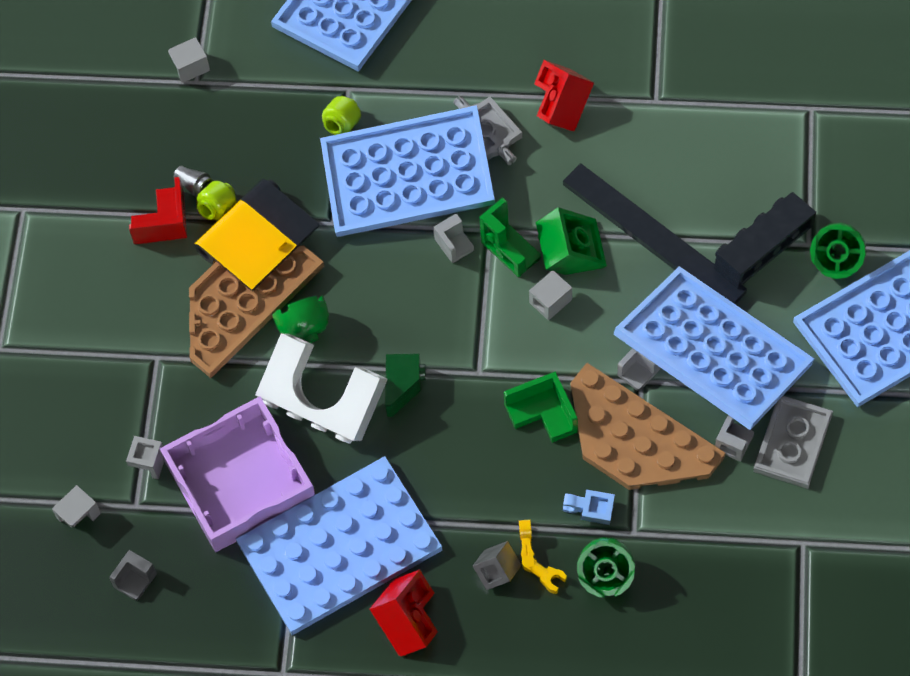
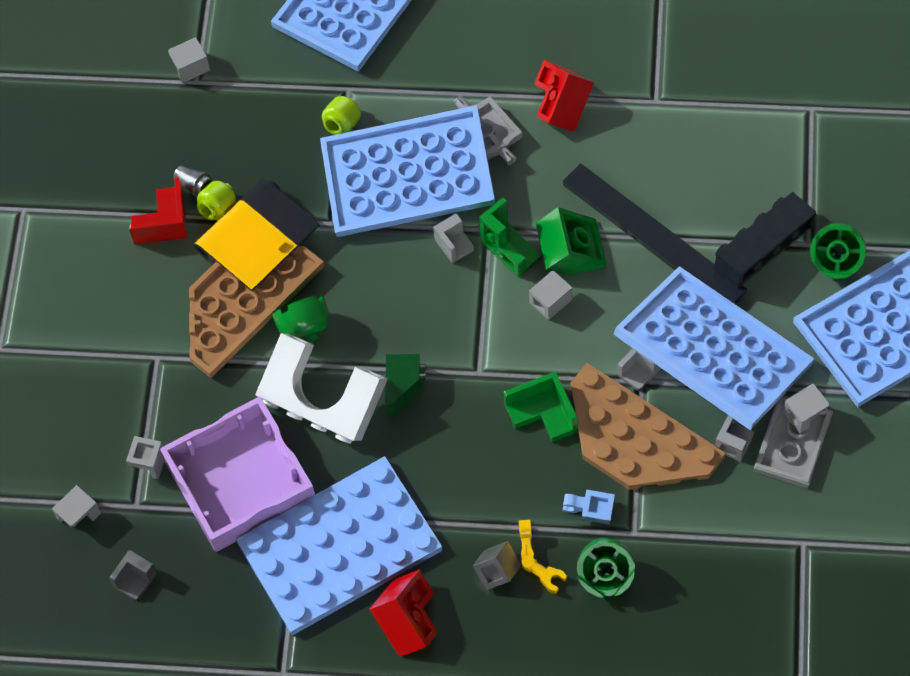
(805, 406): none -> light grey panel

